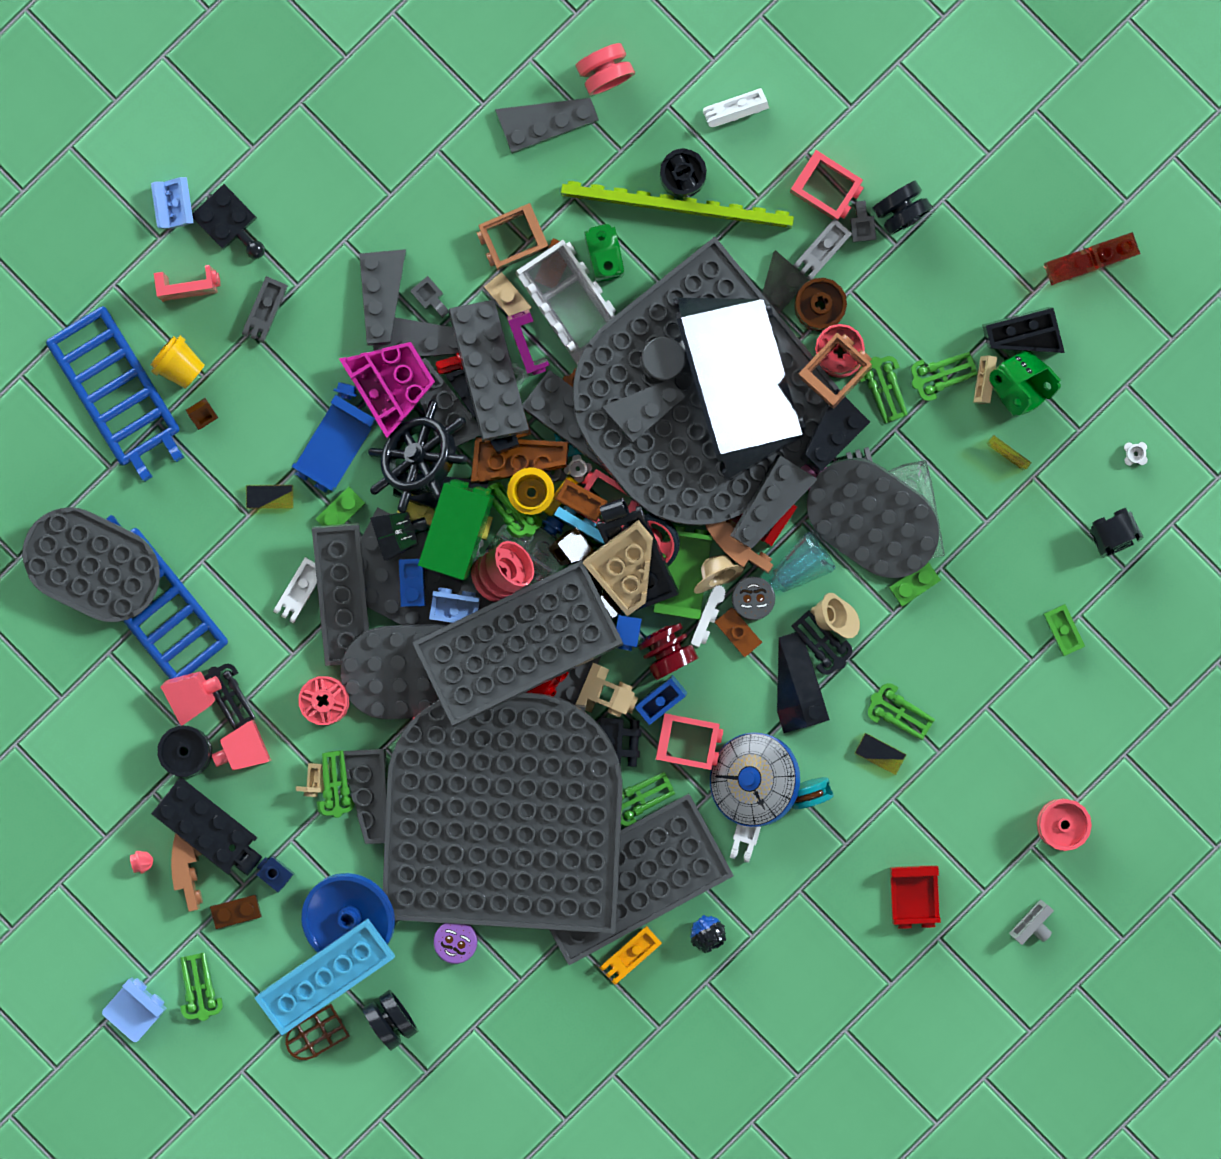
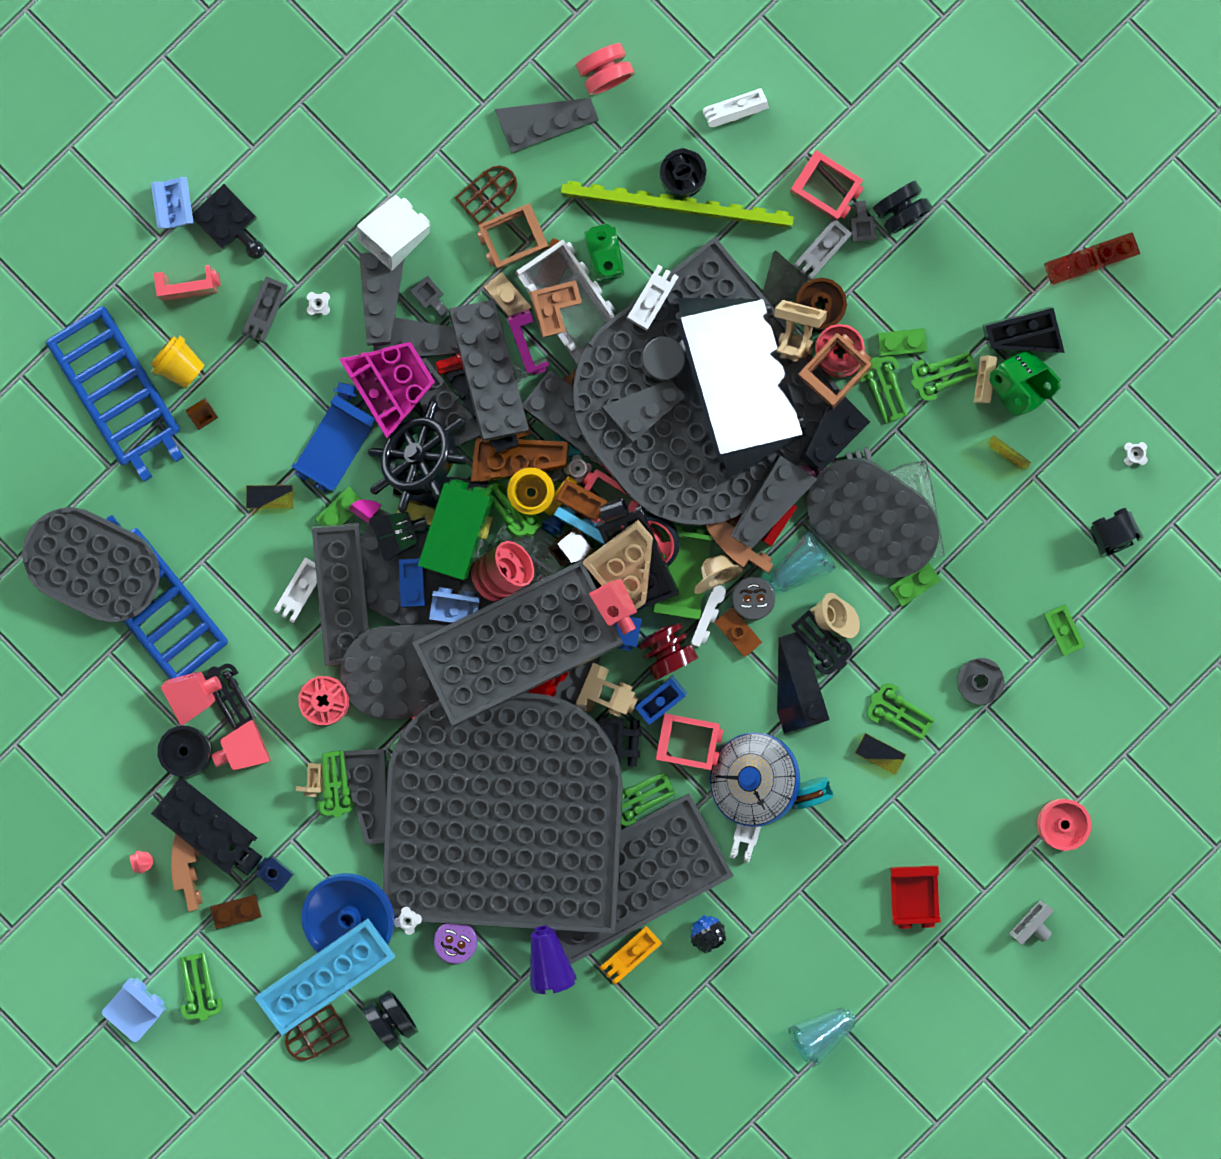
(323, 299): none -> white plate
(365, 509): none -> dark pink tile
(393, 231): none -> white slope
(414, 918): none -> white plate
(479, 193): none -> reddish brown window
(548, 303): none -> nougat plate
(549, 963): none -> dark purple cone
(610, 599): none -> coral torso
(651, 298): none -> white hinge
(793, 345): none -> tan tile
(821, 1034): none -> clear light blue cone
(902, 342): none -> bright green plate
(976, 668): none -> dark grey plate

